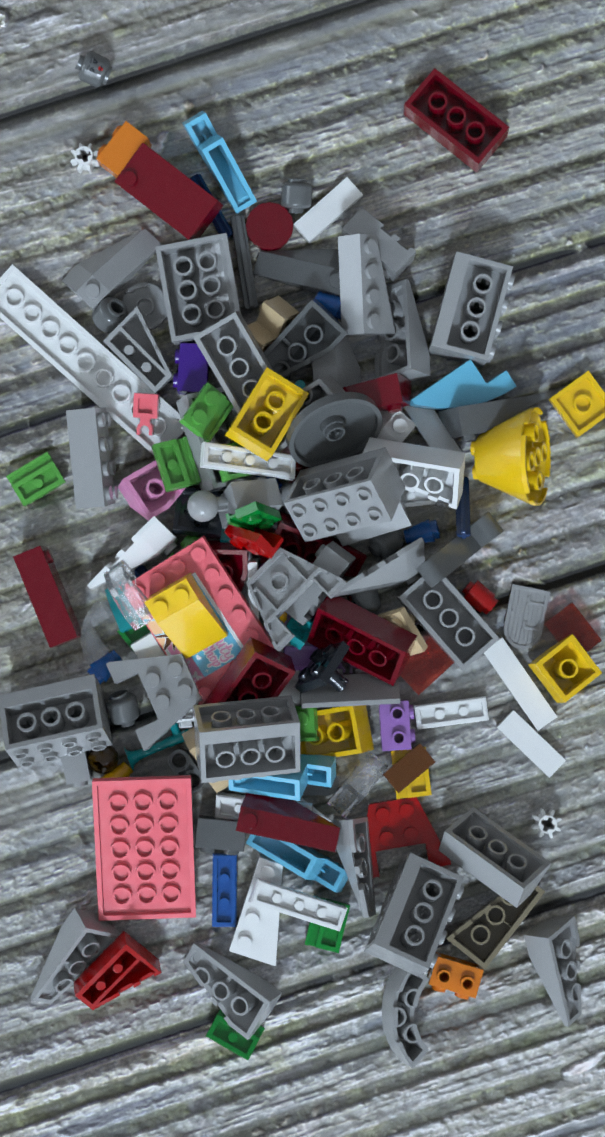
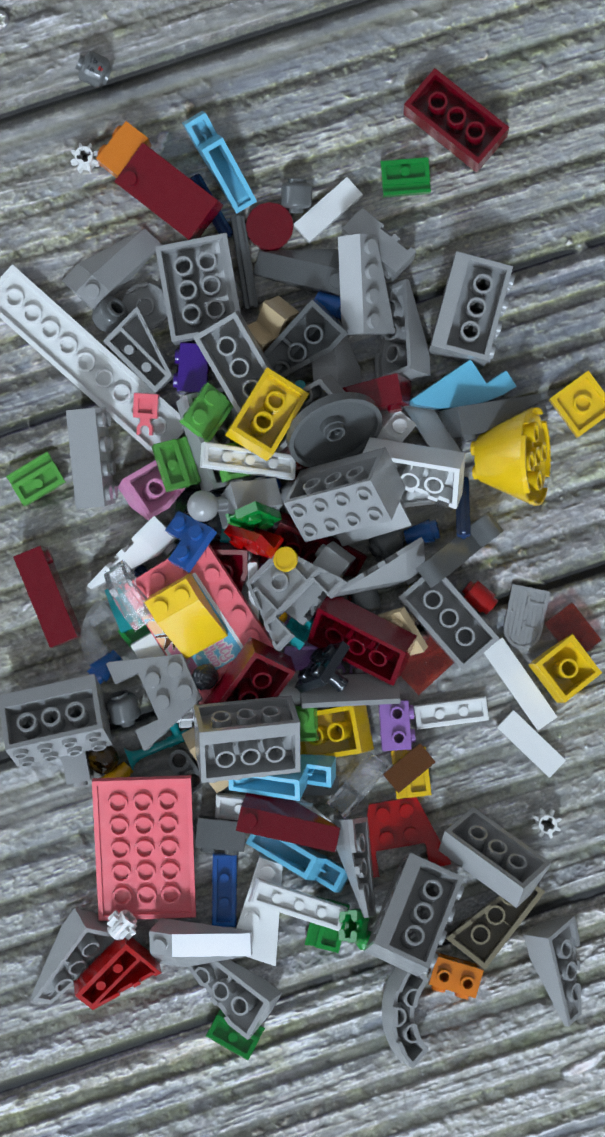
(121, 925): none -> white gear
(193, 538): none -> blue plate
(195, 943): none -> light grey wedge
(205, 676): none -> black piece
(285, 559): none -> yellow piece
(356, 928): none -> green animal
(405, 177): none -> green plate

